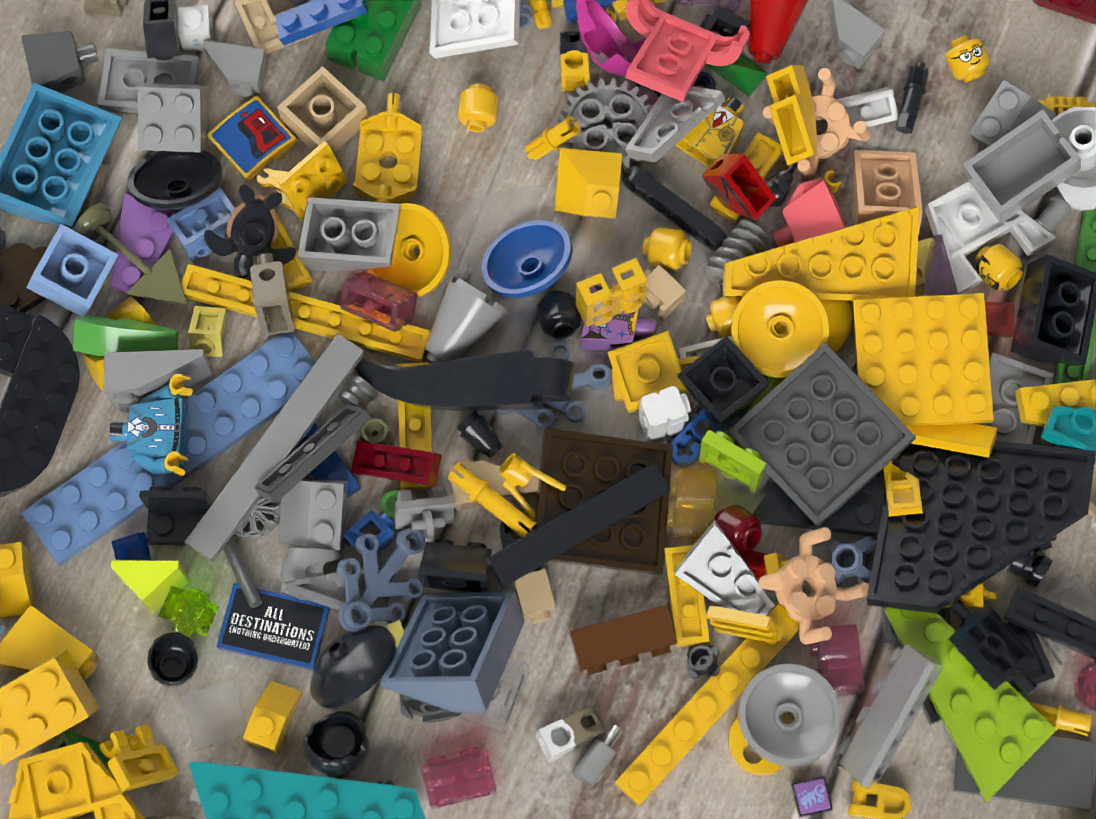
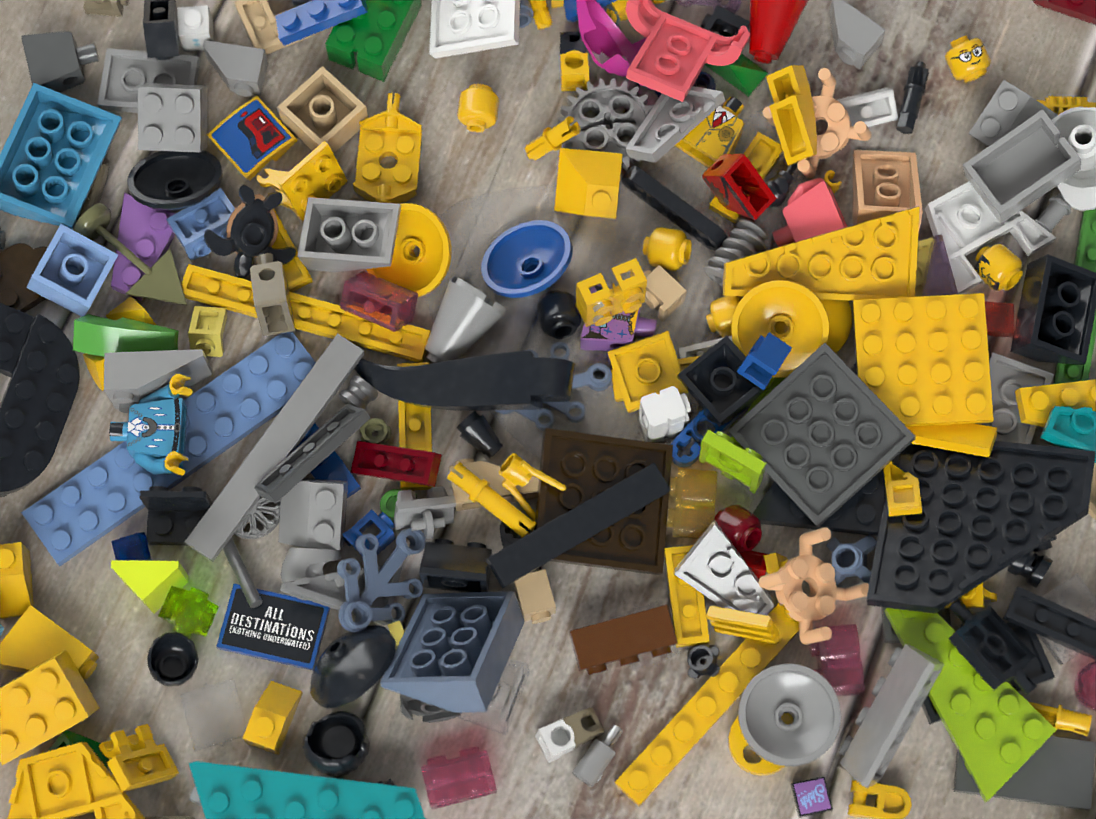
(764, 360): none -> blue window

